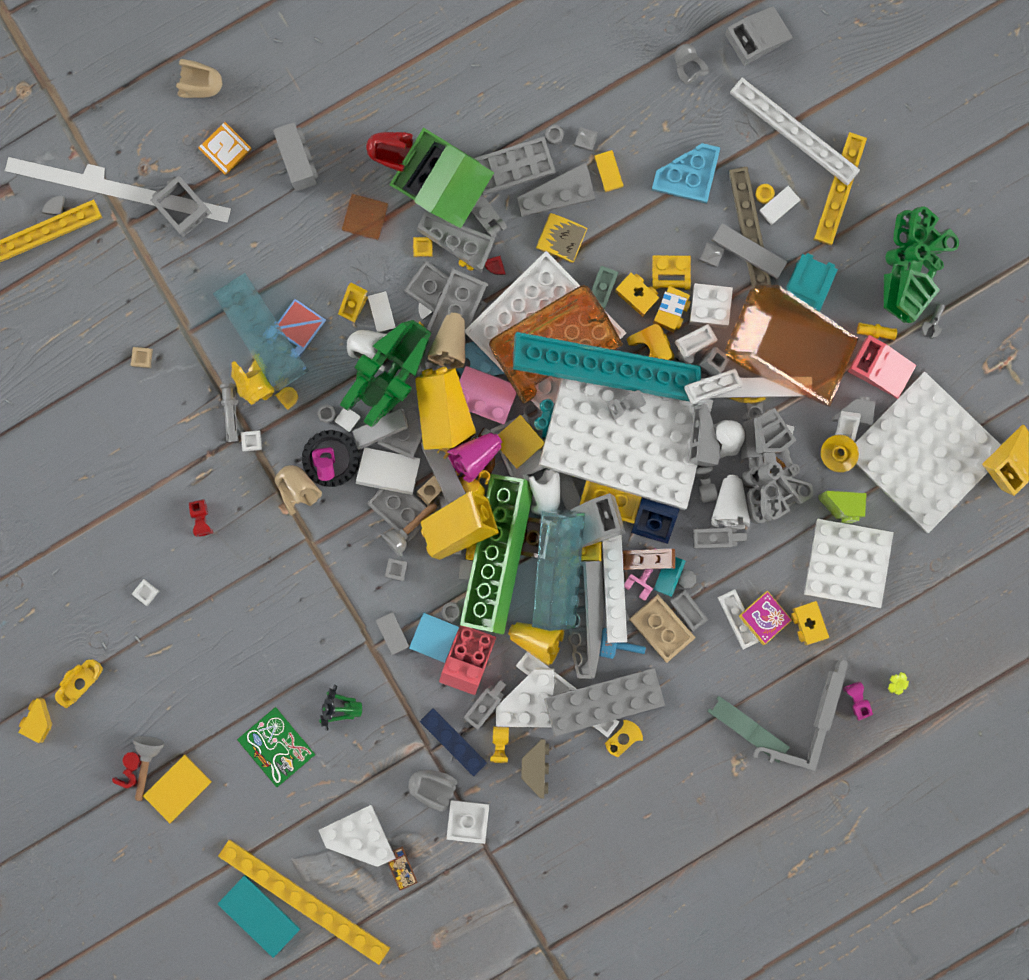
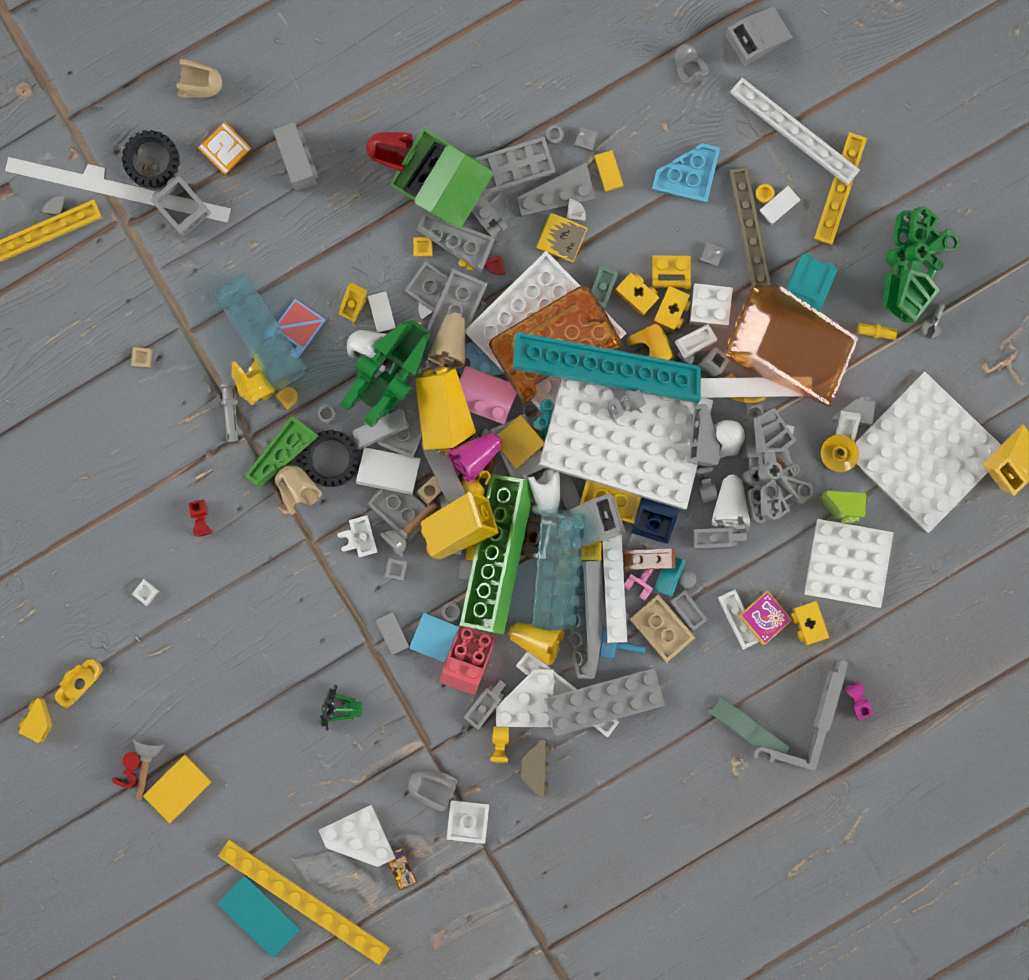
(134, 143): none -> black tyre
(251, 441): white tile -> none
(276, 747): green sticker -> none
(282, 449): none -> bright green wing
(324, 465): dark pink leg -> none
(347, 419): white tile -> none
(359, 537): none -> white plate
(365, 217): clear orange tile -> none
(453, 742): dark blue plate -> none
(576, 210): none -> white tile
(631, 730): yellow piece -> none
(672, 304): white sticker -> none
(713, 386): white tile -> none
(749, 251): light grey tile -> none
(882, 367): slope -> none
(898, 683): neon yellow plant -> none

